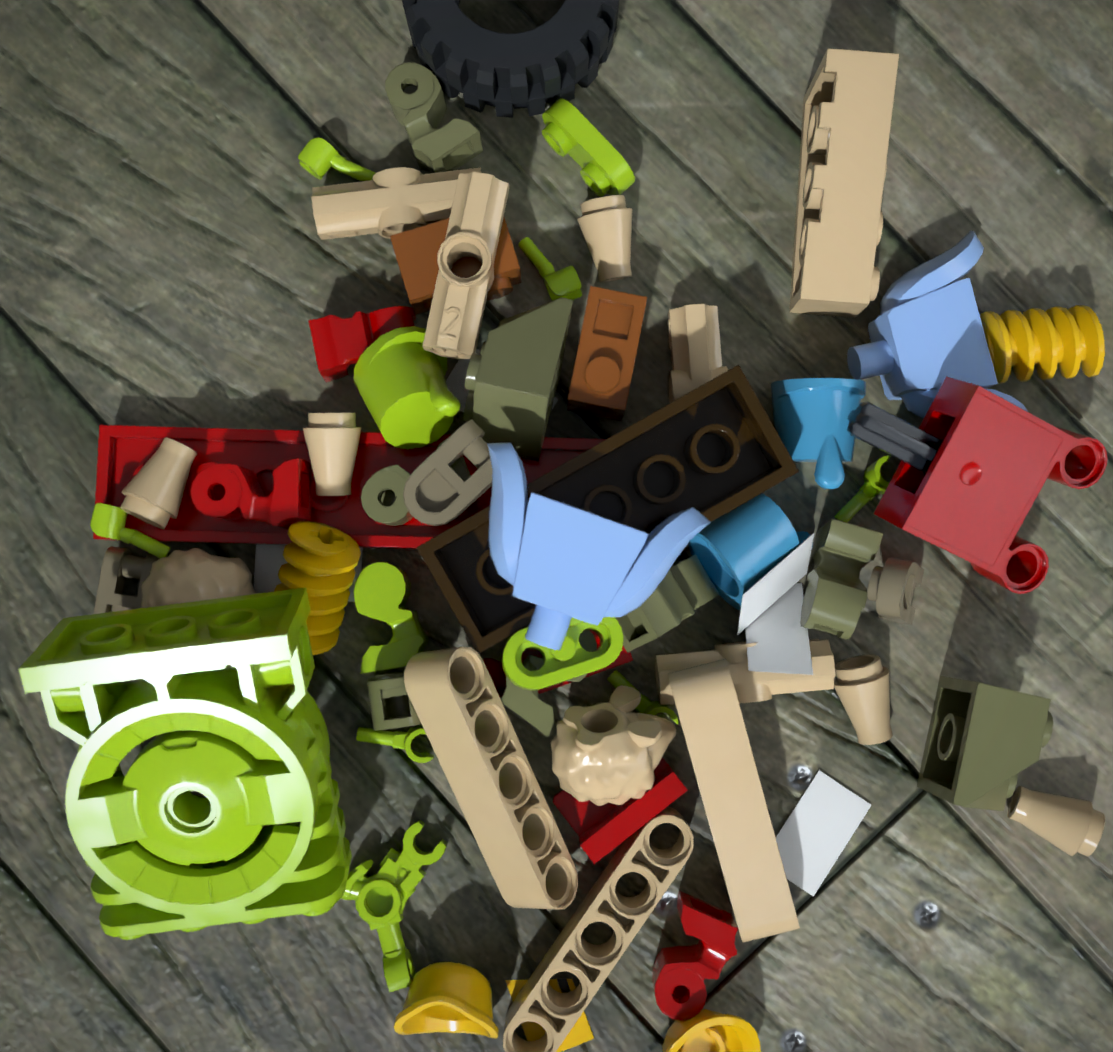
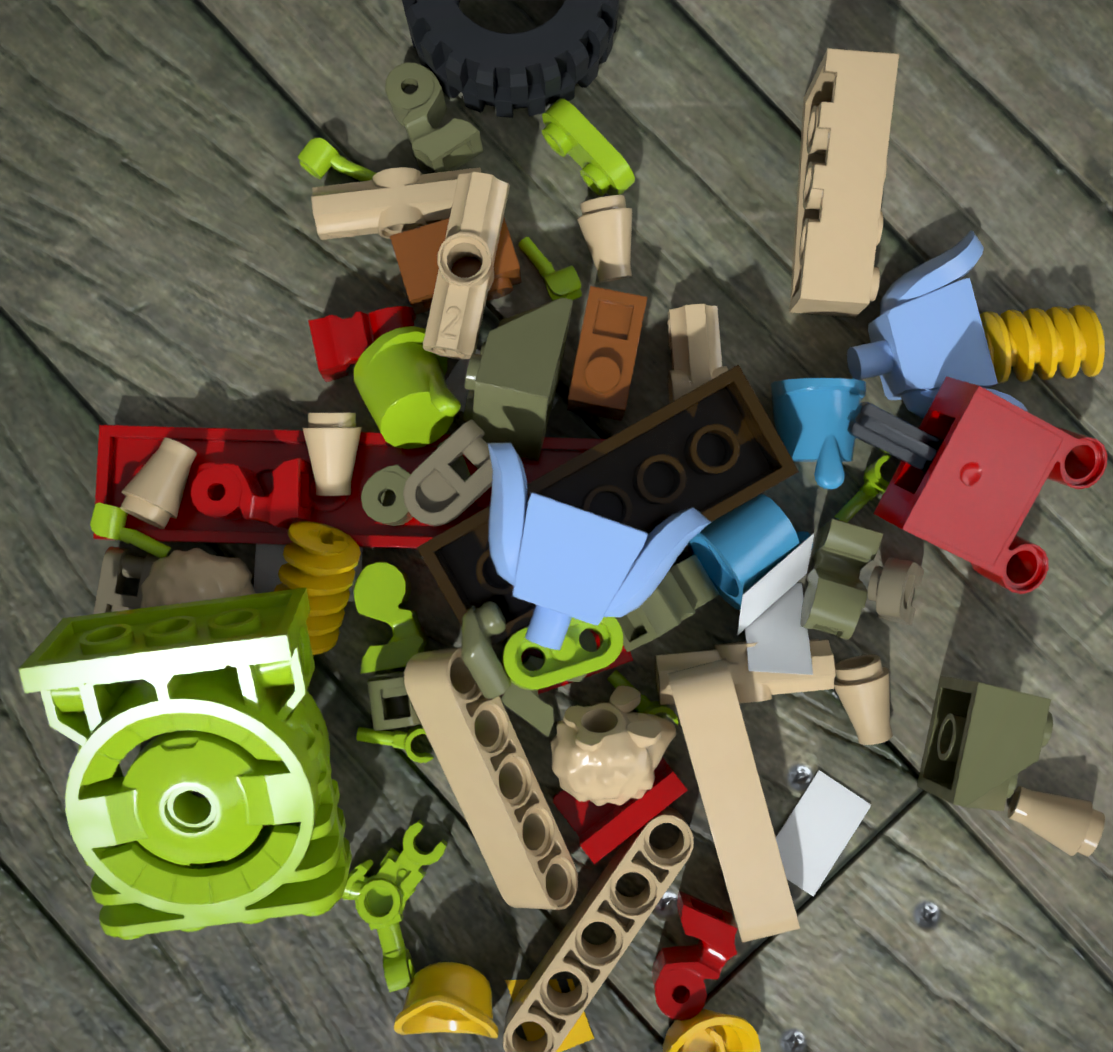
(477, 649): none -> olive arm

